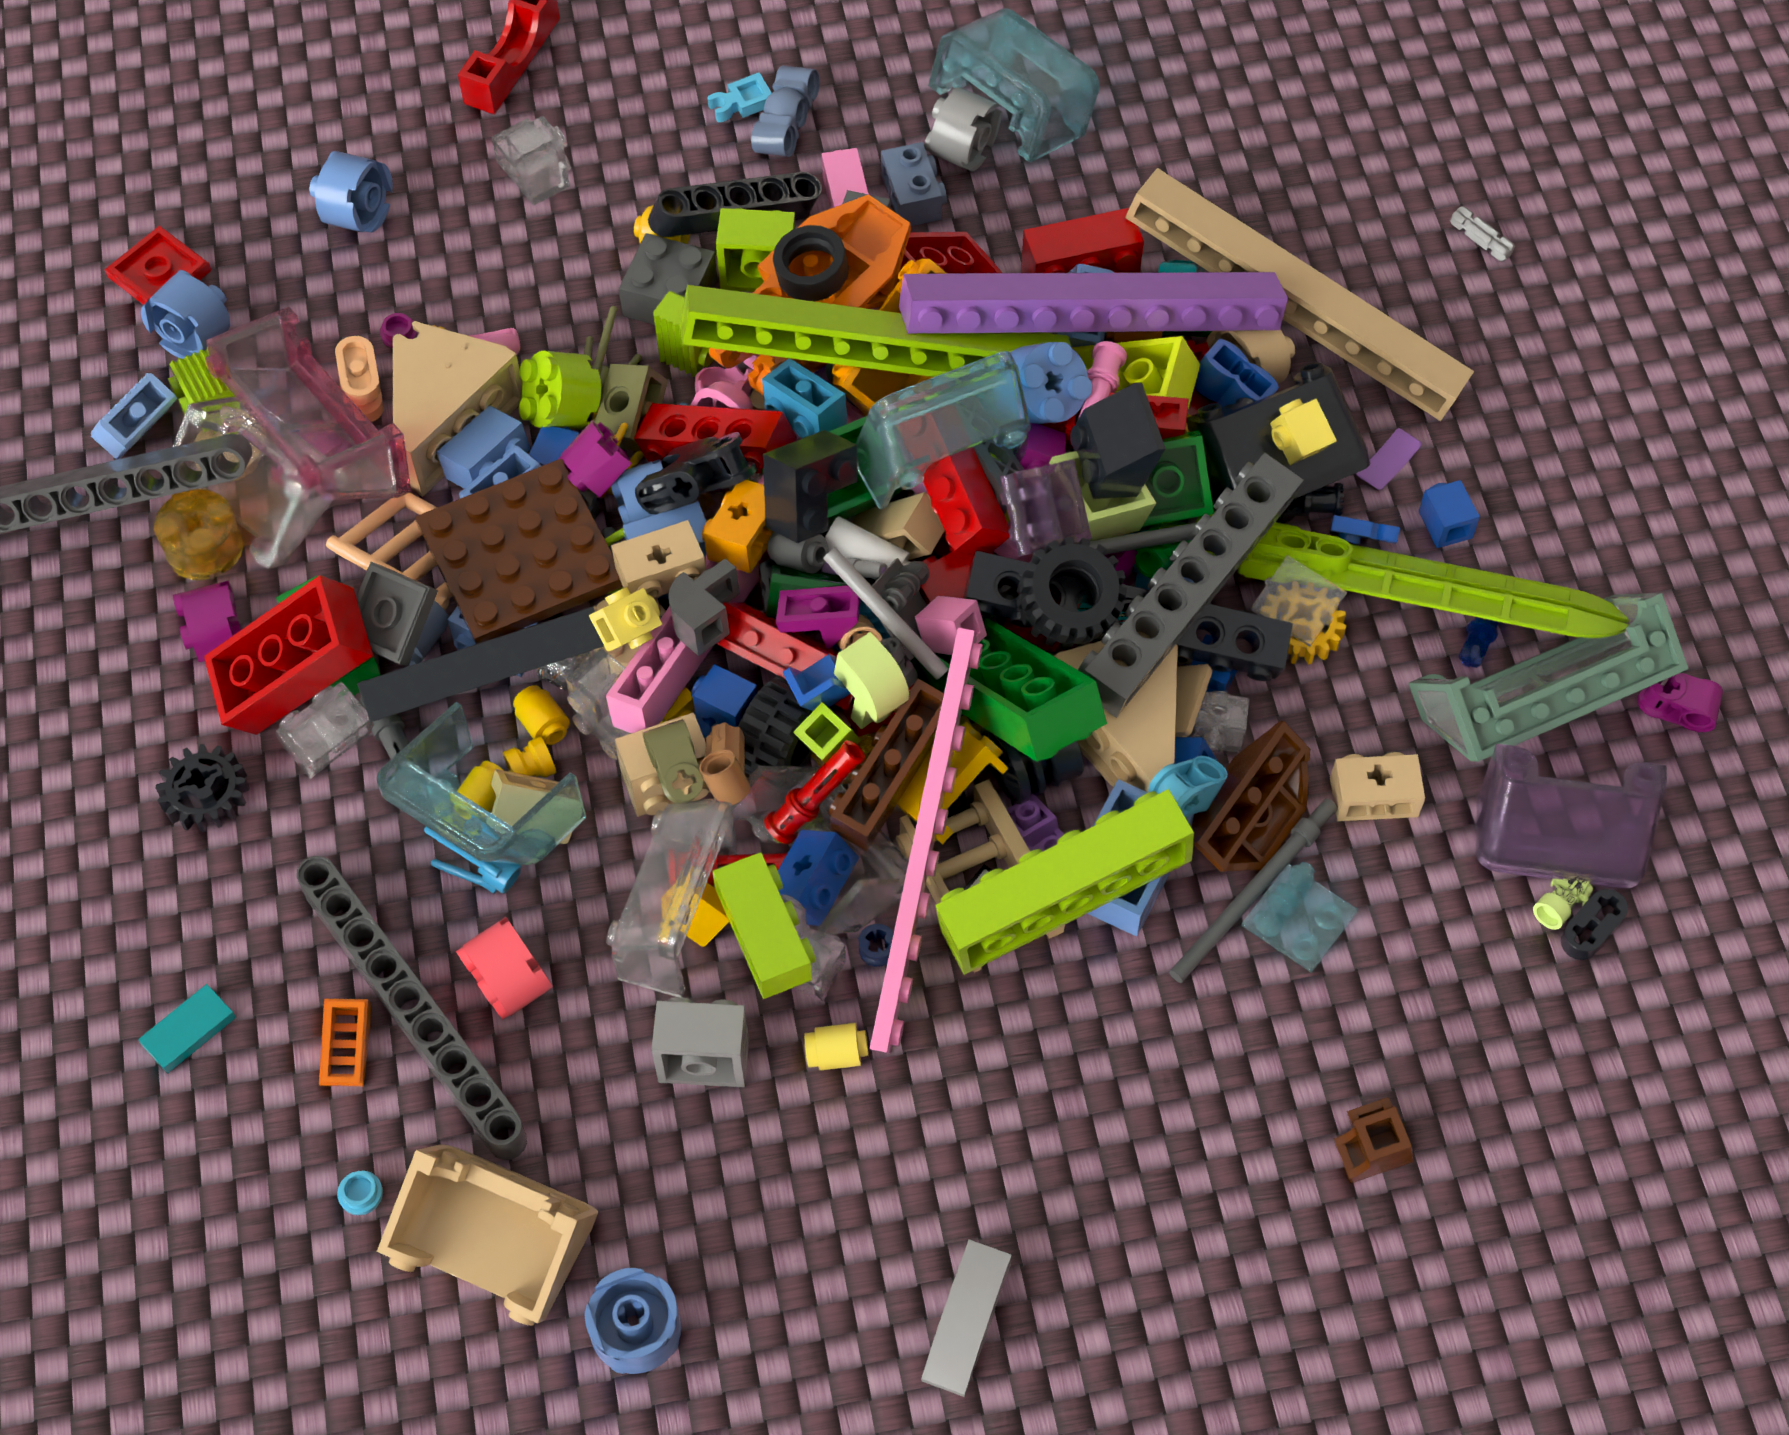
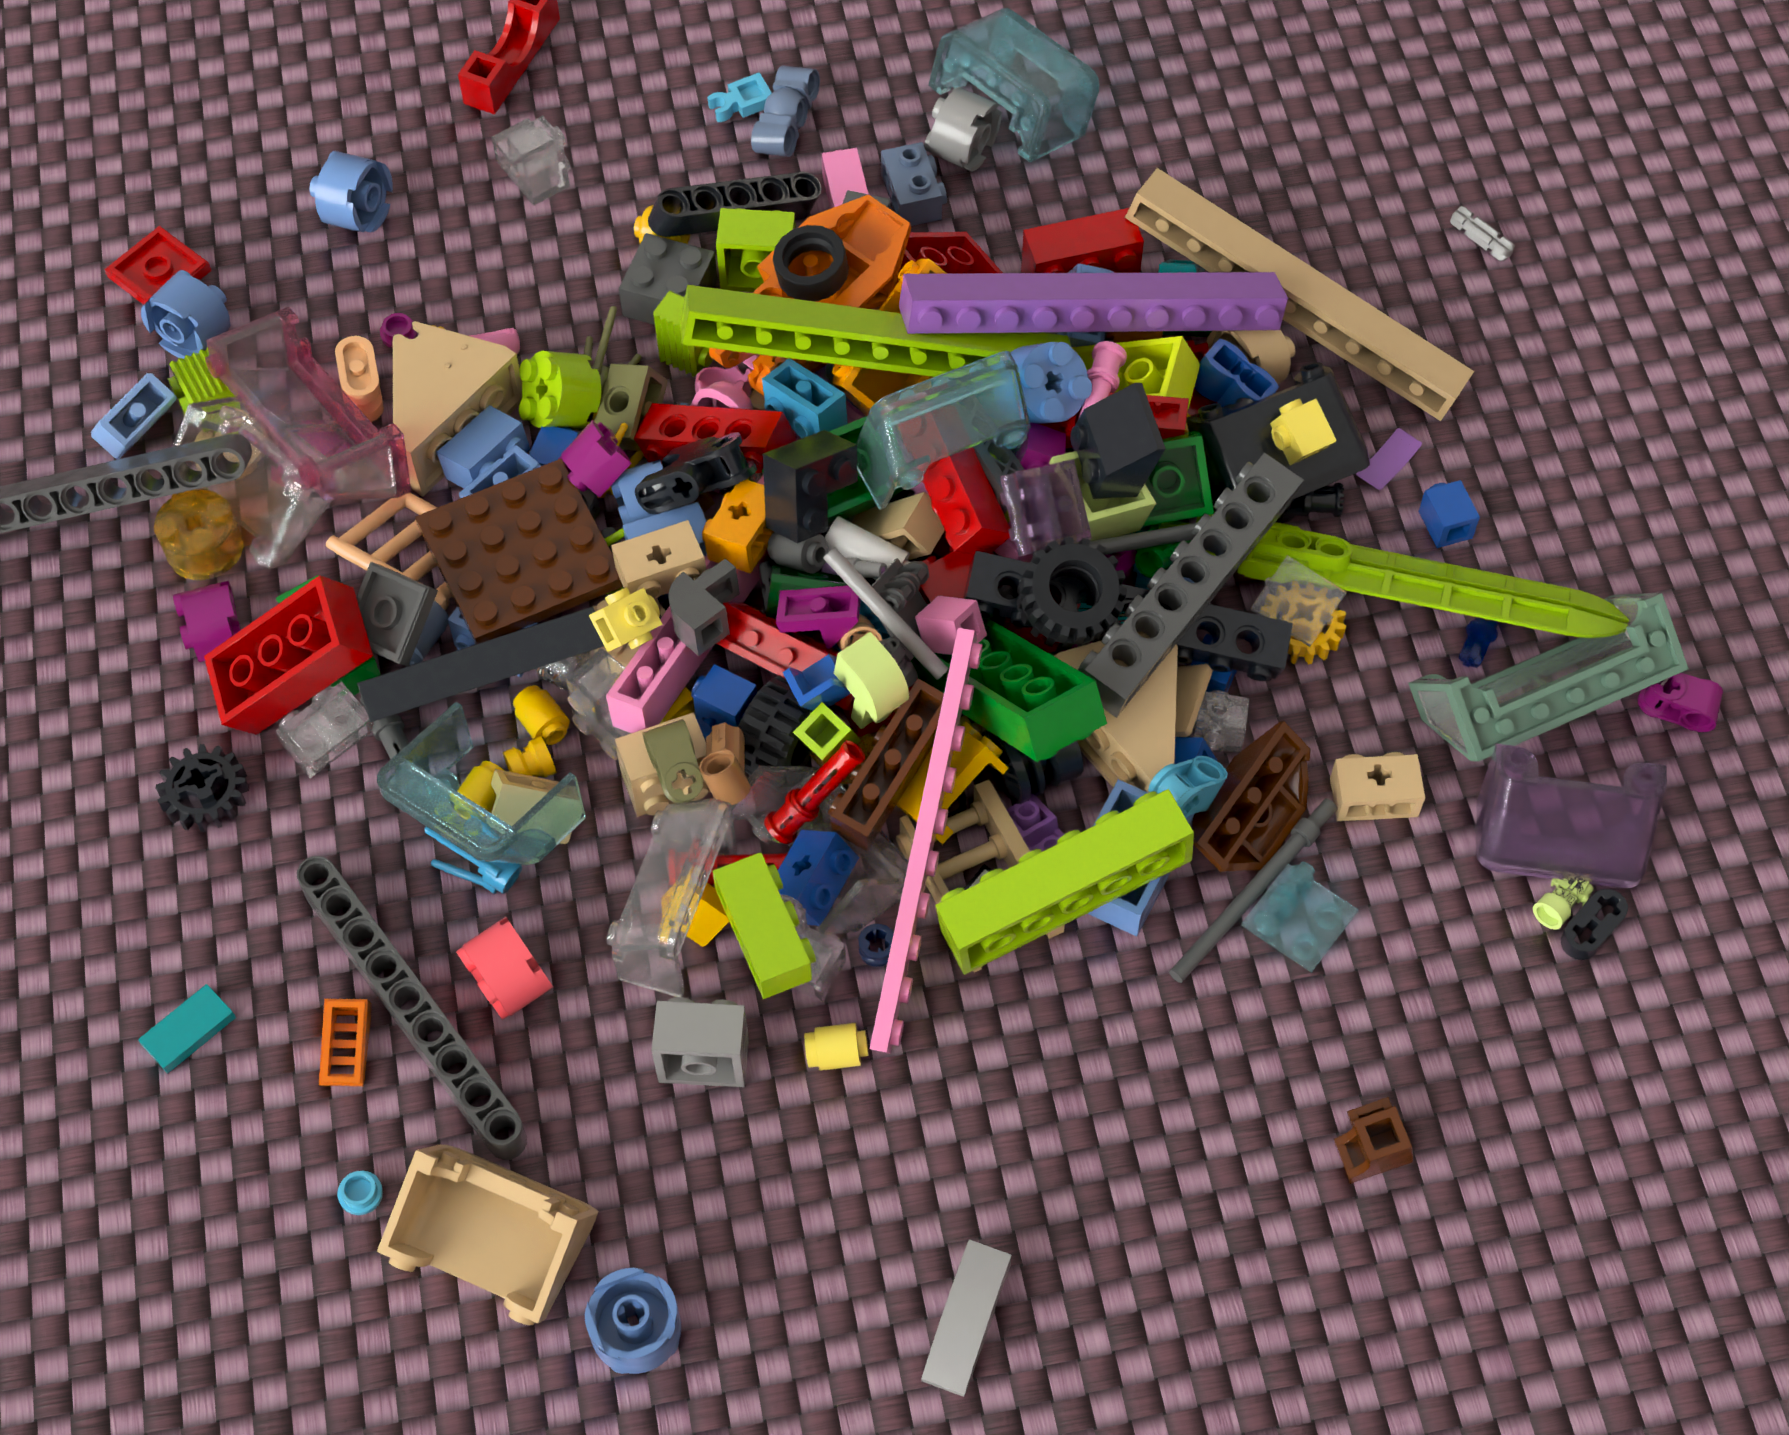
(1354, 529): blue plate -> none

